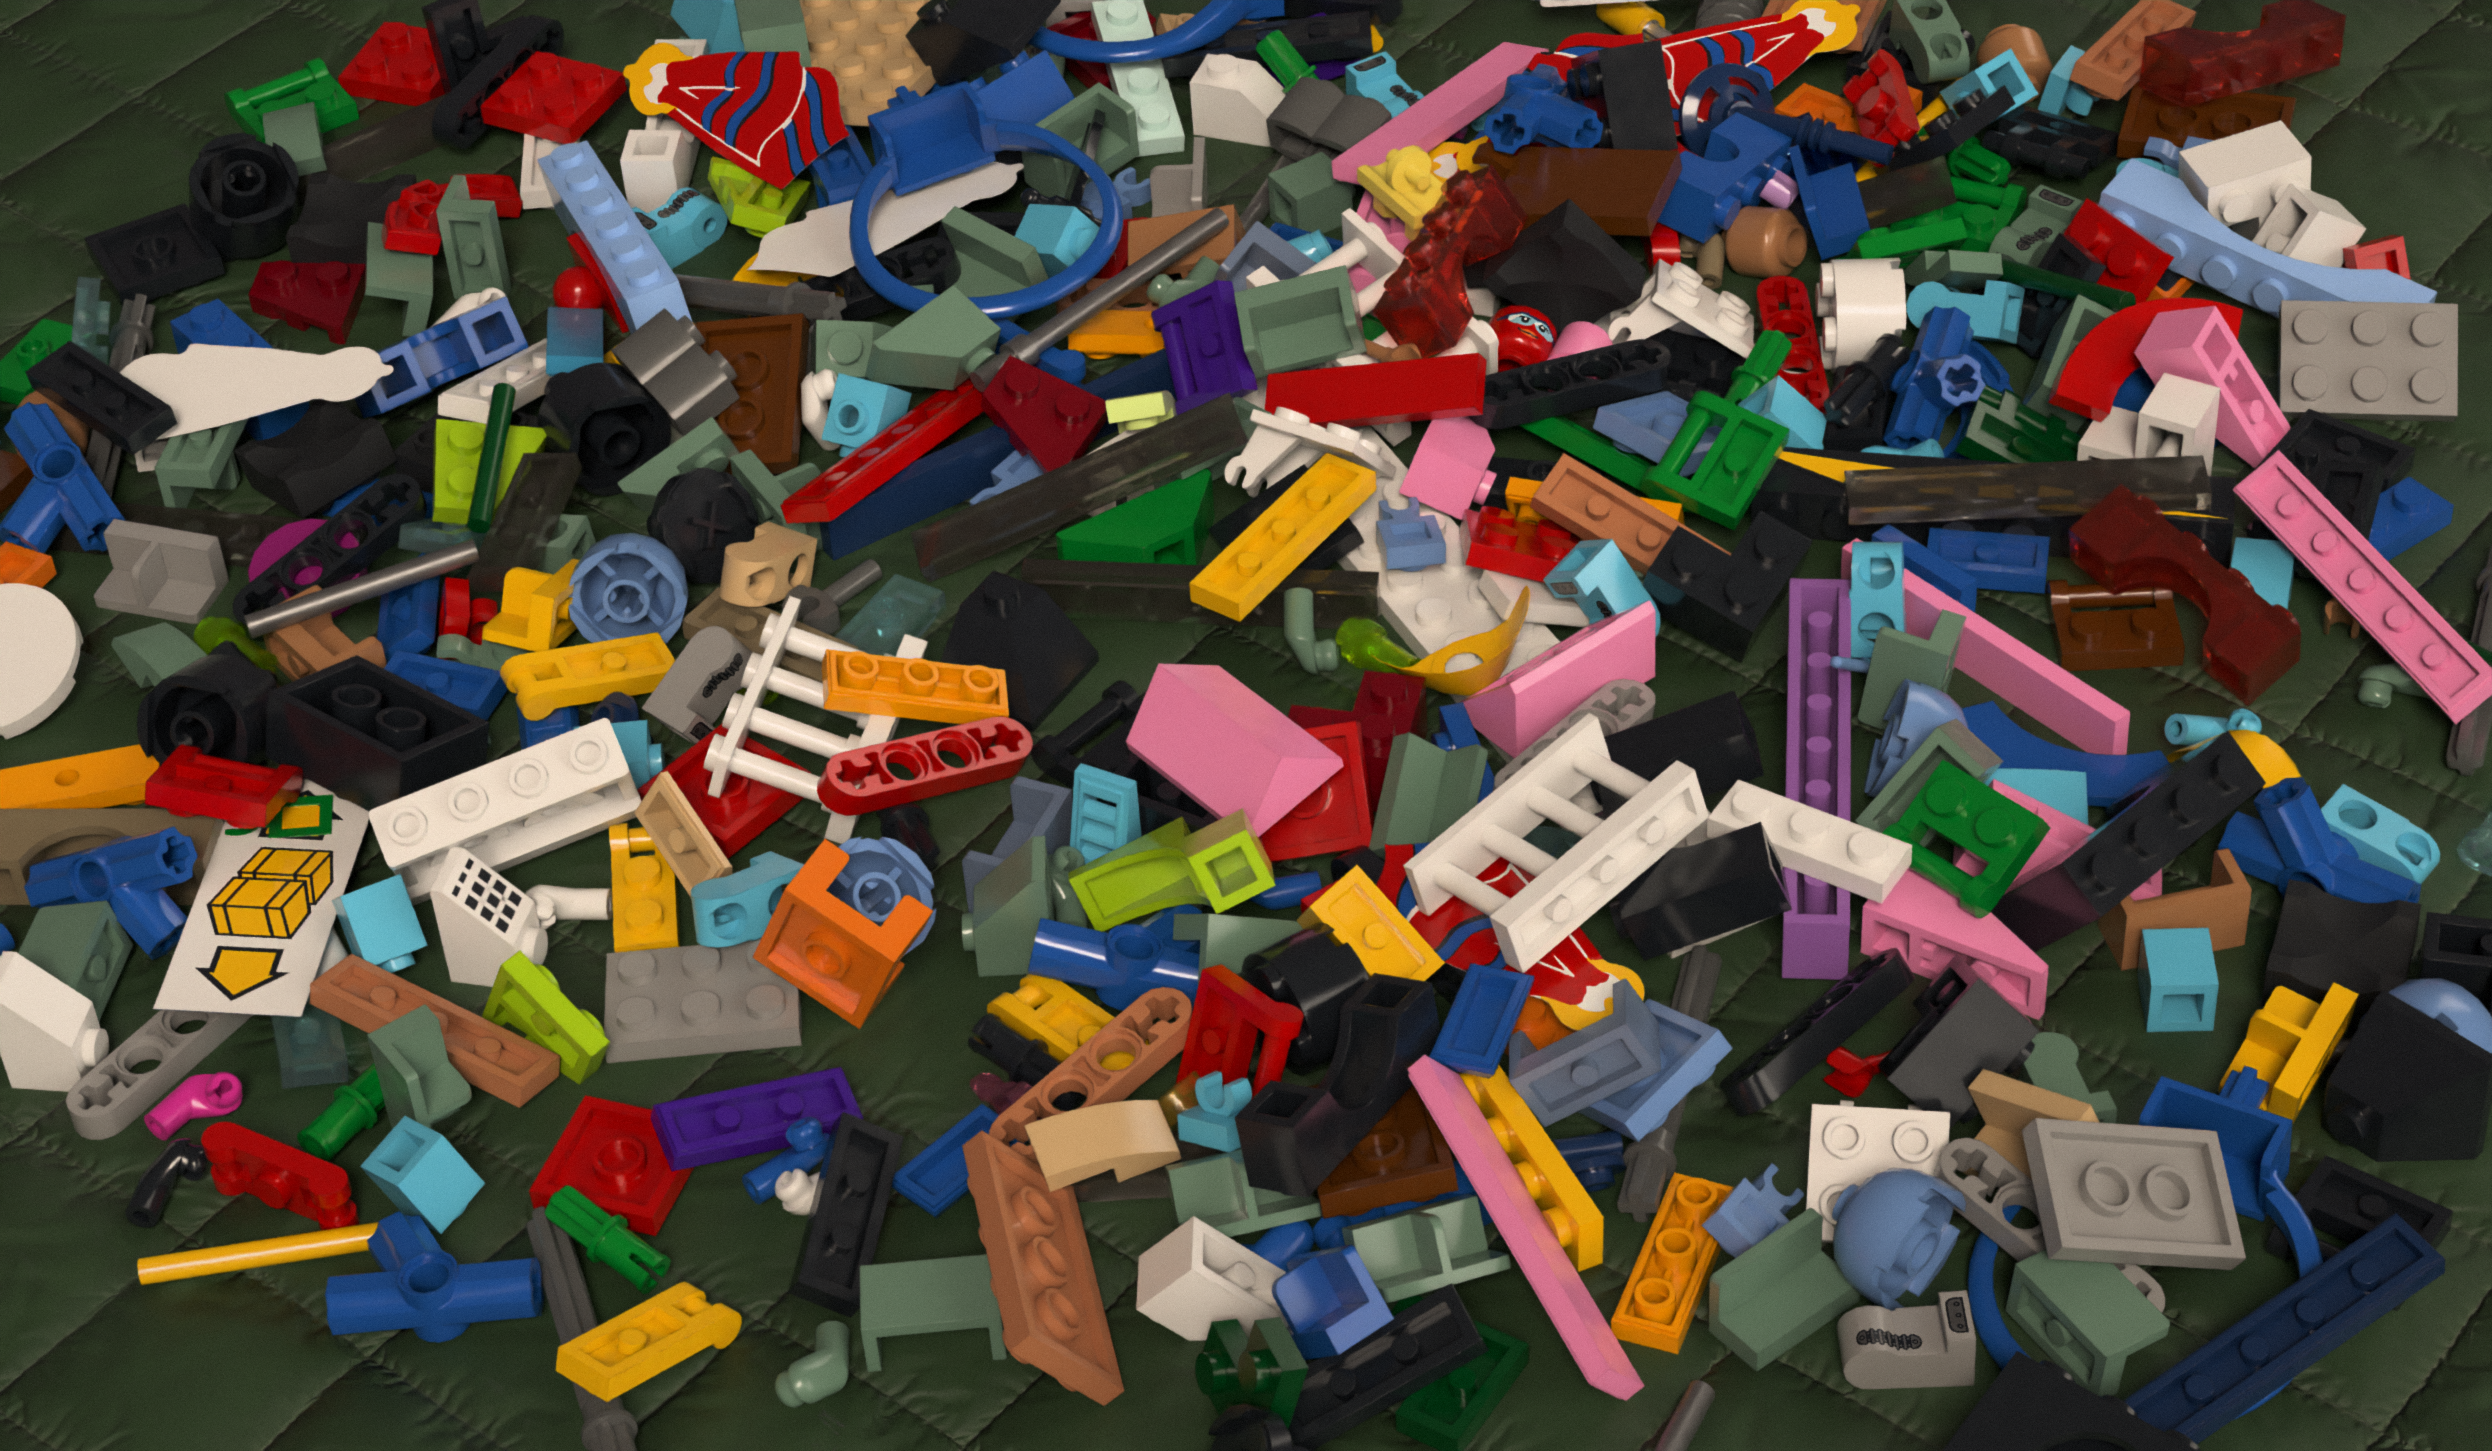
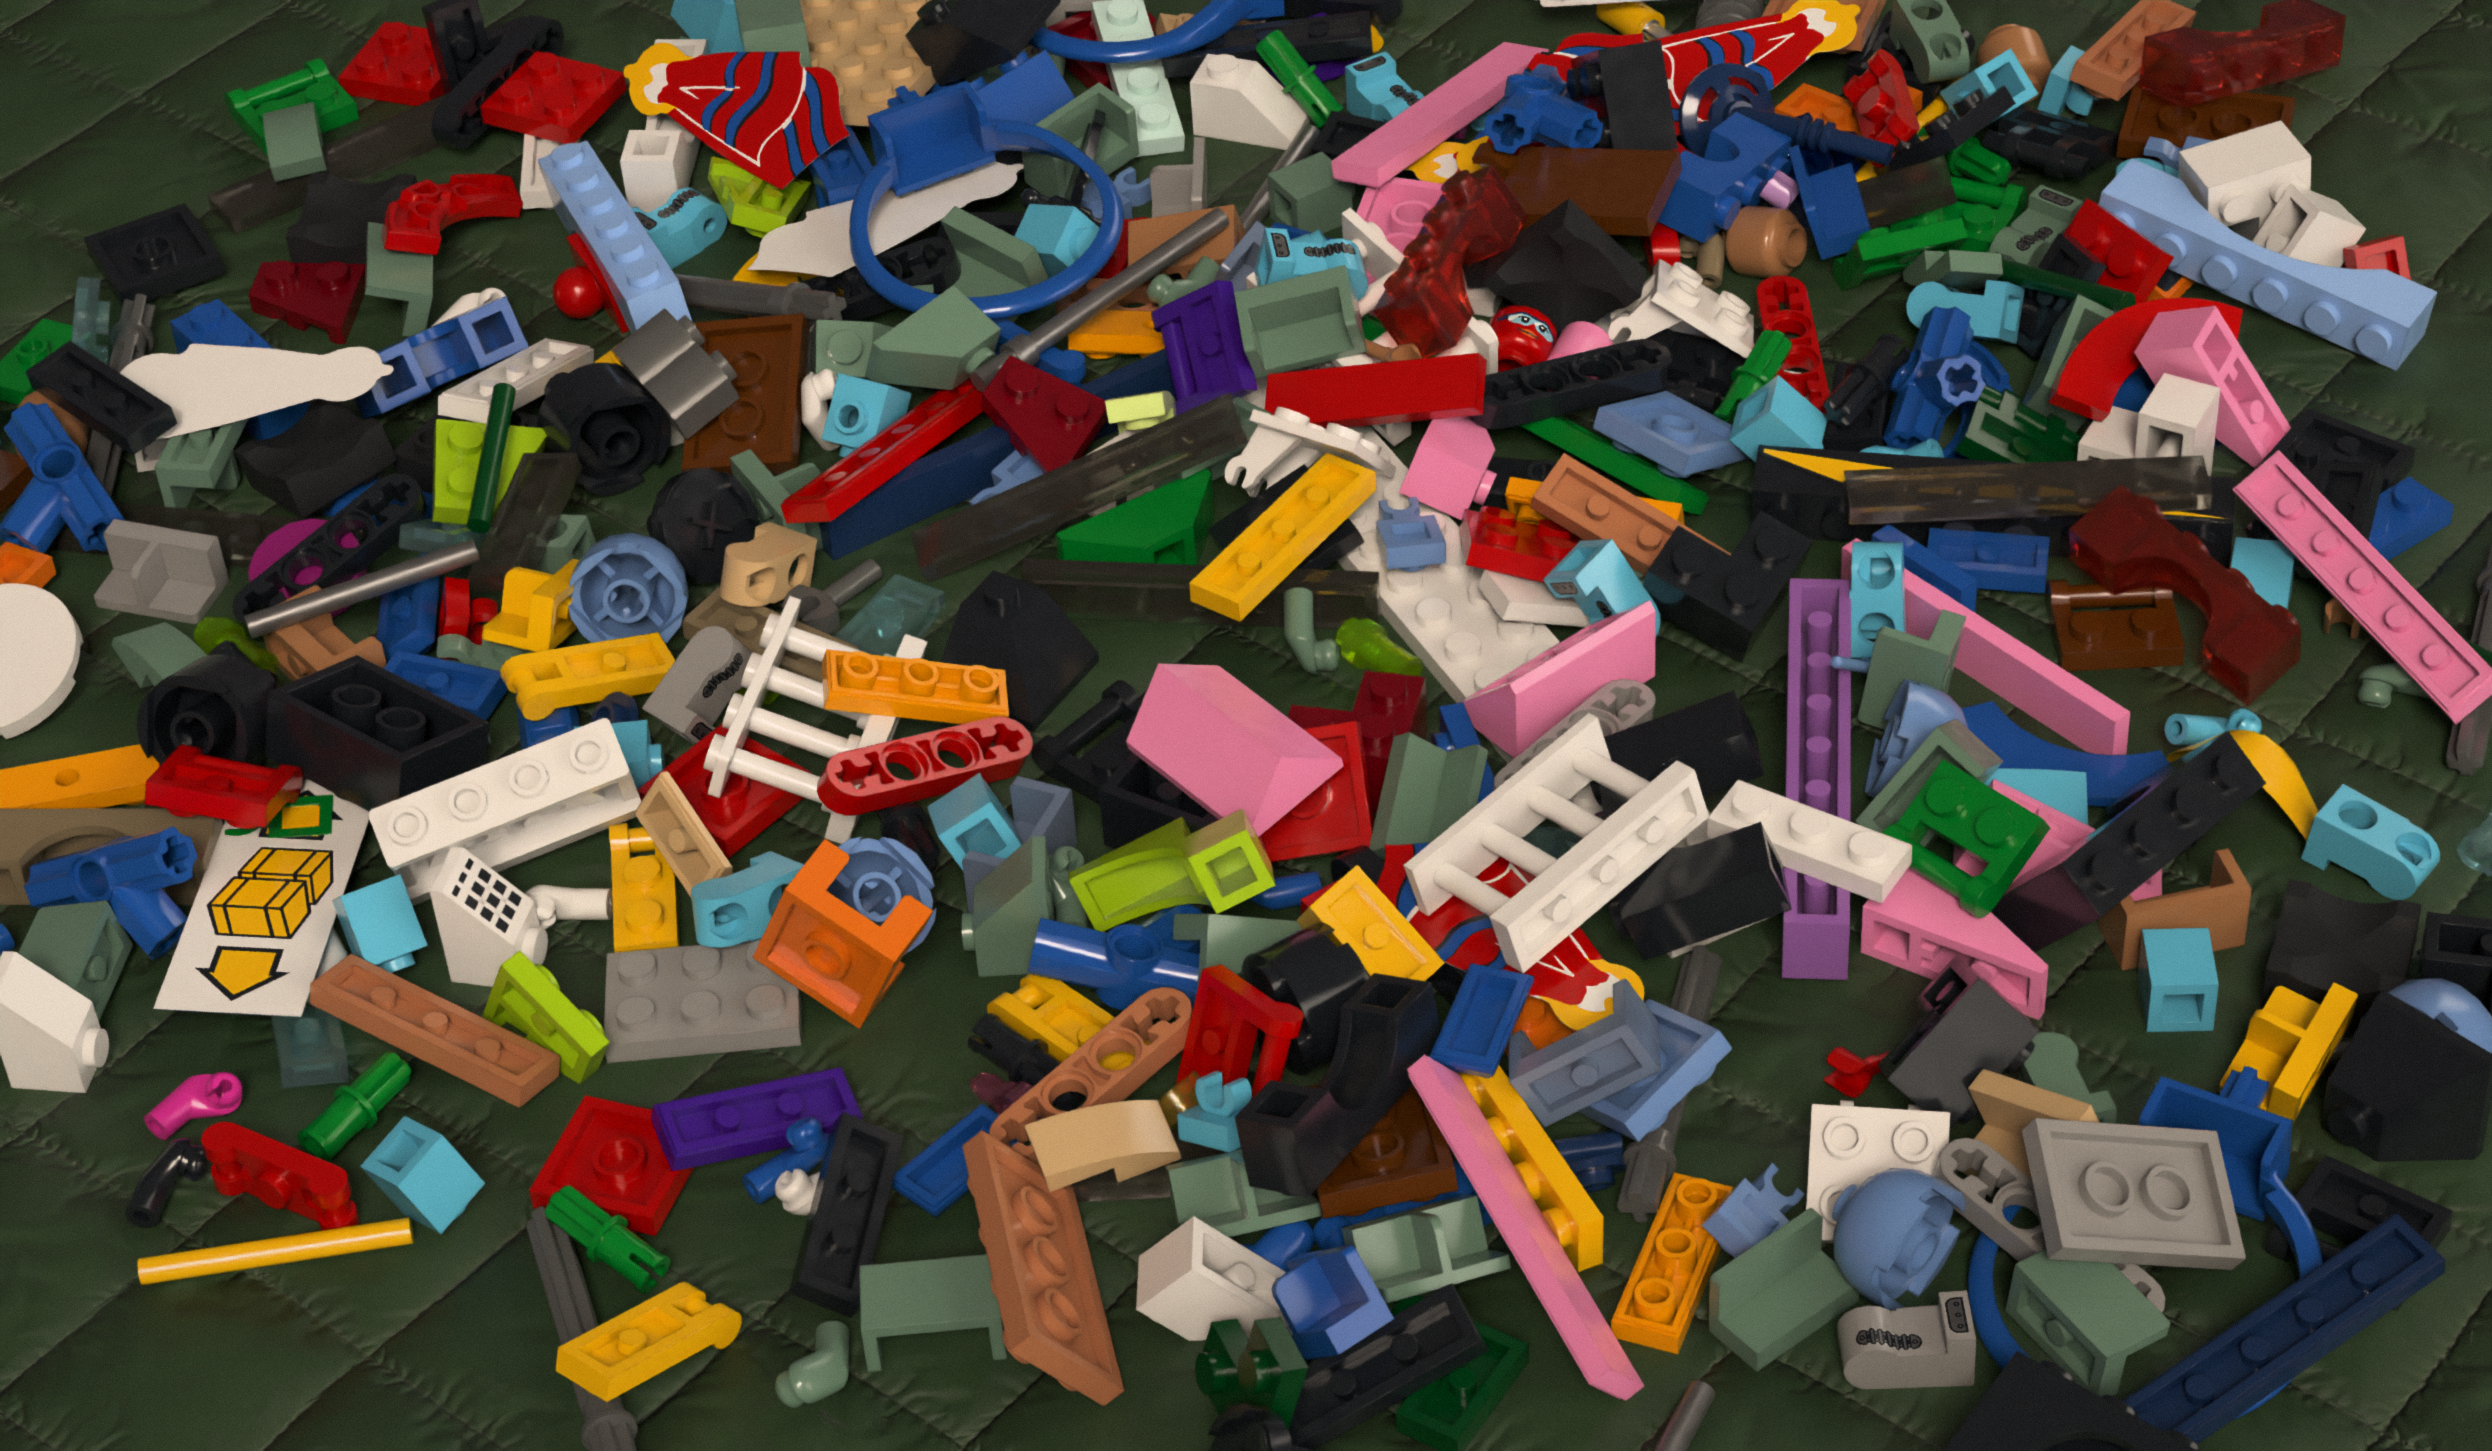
(114, 1097): light grey beam -> none
(243, 196): black brick -> none
(416, 1069): sand green panel -> none
(427, 1287): blue piece -> none
(471, 241): sand green panel -> none
(573, 338): dark azure tile -> none
(700, 448): sand green slope -> none
(974, 821): none -> medium azure brick
(1098, 826): medium azure slope -> none
(1285, 259): none -> medium azure leg
(1322, 119): dark grey brick -> none
(1402, 187): light yellow hips -> none
(1492, 647): yellow piece -> none
(1730, 469): green plate -> none
(1816, 1032): black beam -> none
(1858, 306): white brick -> none
(2299, 846): blue piece -> none
(2368, 360): light grey plate -> none

